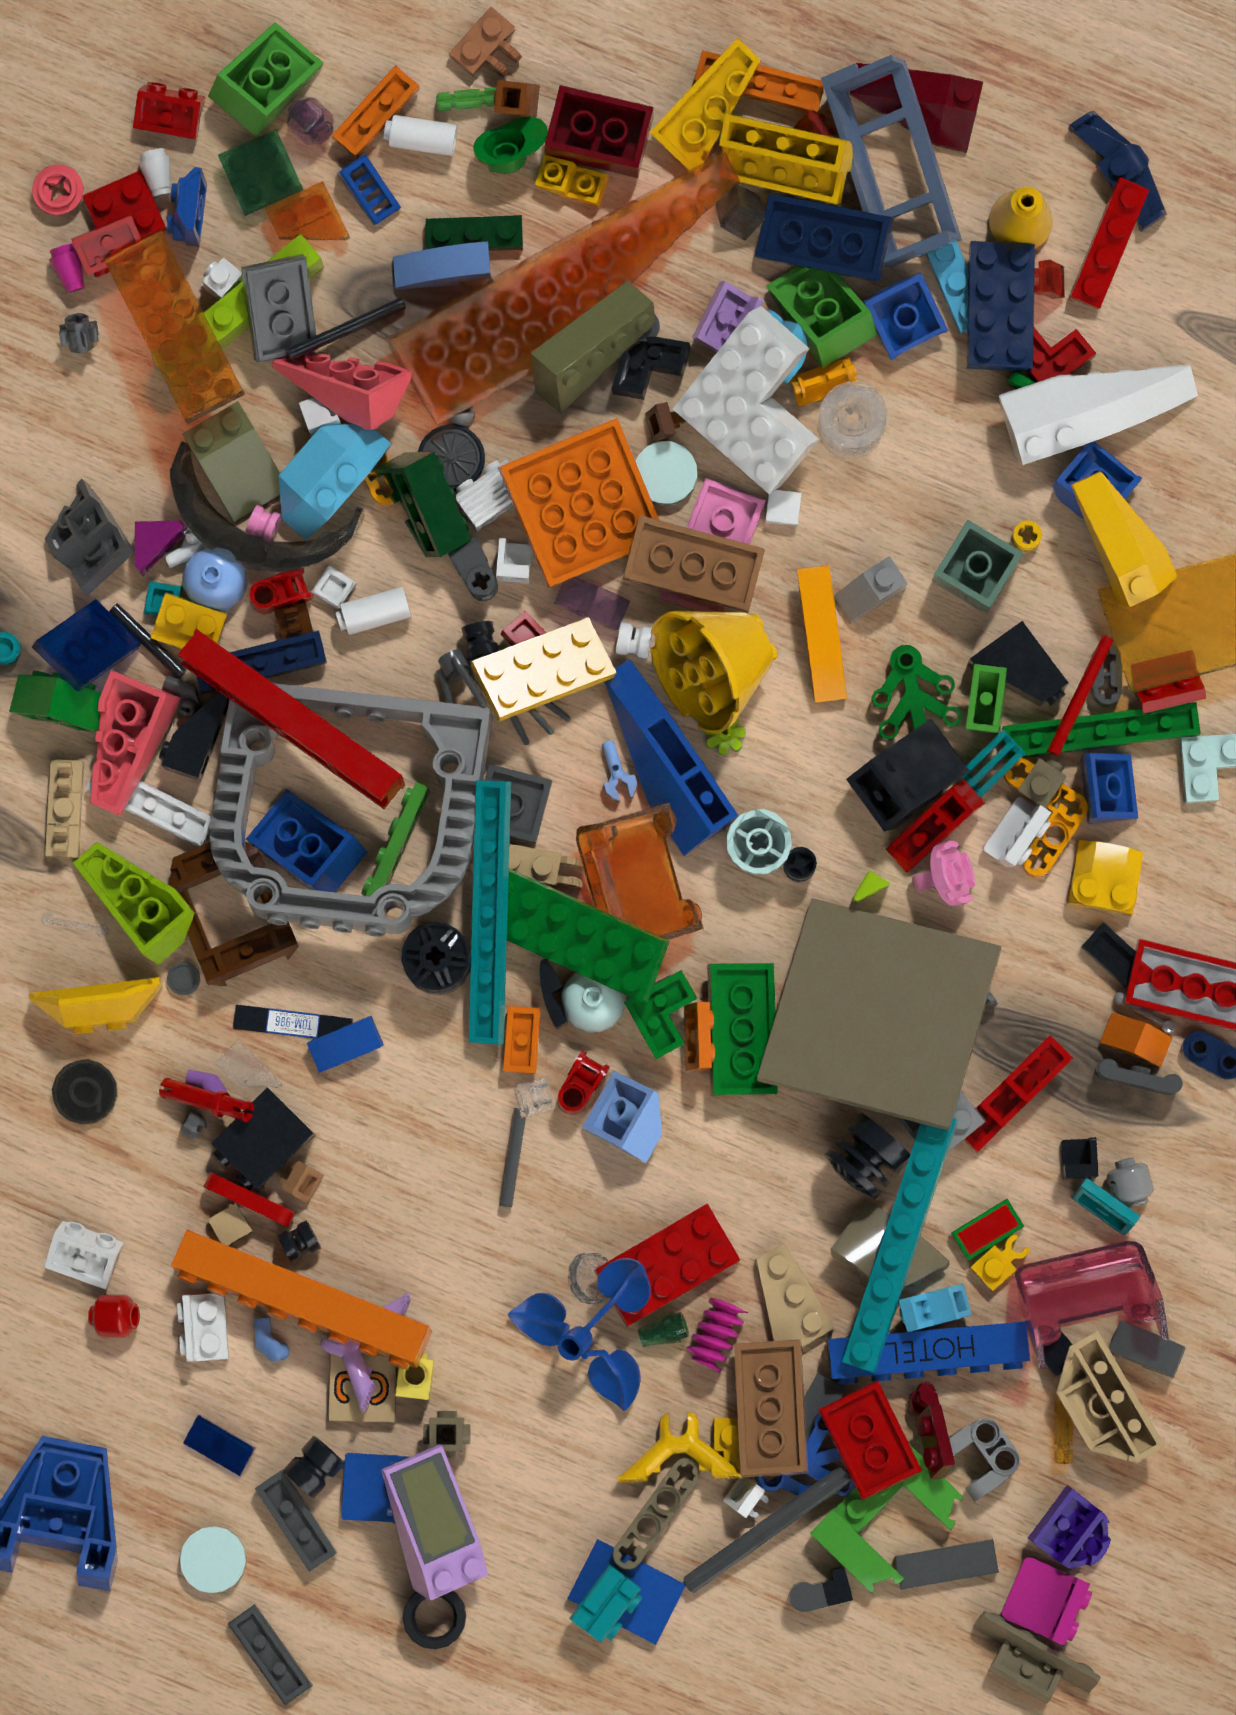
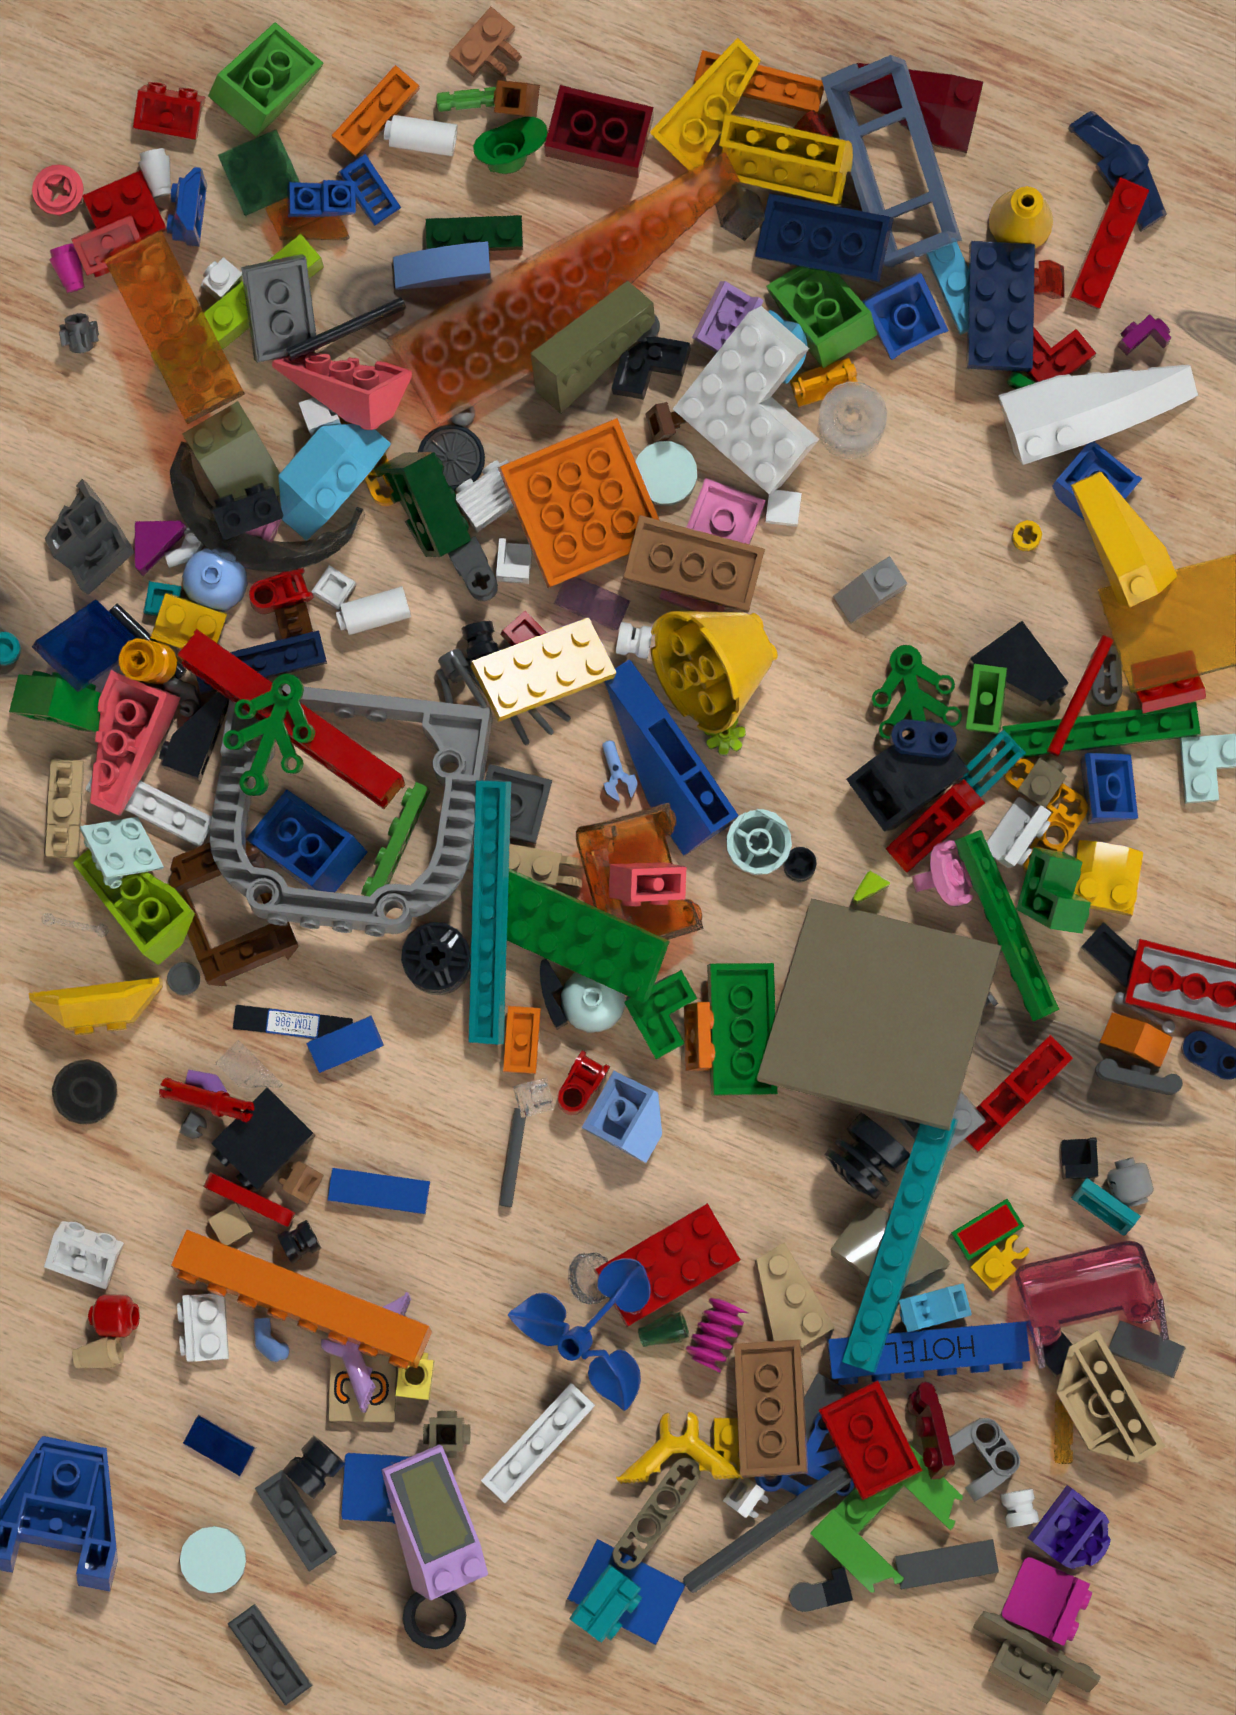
(99, 1354): none -> tan cone
(120, 849): none -> light aqua hinge
(147, 661): none -> light orange wheel
(247, 511): none -> black bracket
(273, 730): none -> green plant
(310, 121): head -> none
(321, 199): none -> blue slope
(379, 1191): none -> blue tile
(538, 1443): none -> white plate
(571, 182): yellow slope -> none
(647, 882): none -> coral brick
(821, 633): light orange slope -> none
(924, 738): none -> dark blue plate
(977, 566): sand green brick -> none
(1006, 925): none -> green plate
(1019, 1508): none -> white wheel
(1050, 889): none -> green brick
(1135, 334): none -> magenta bracket

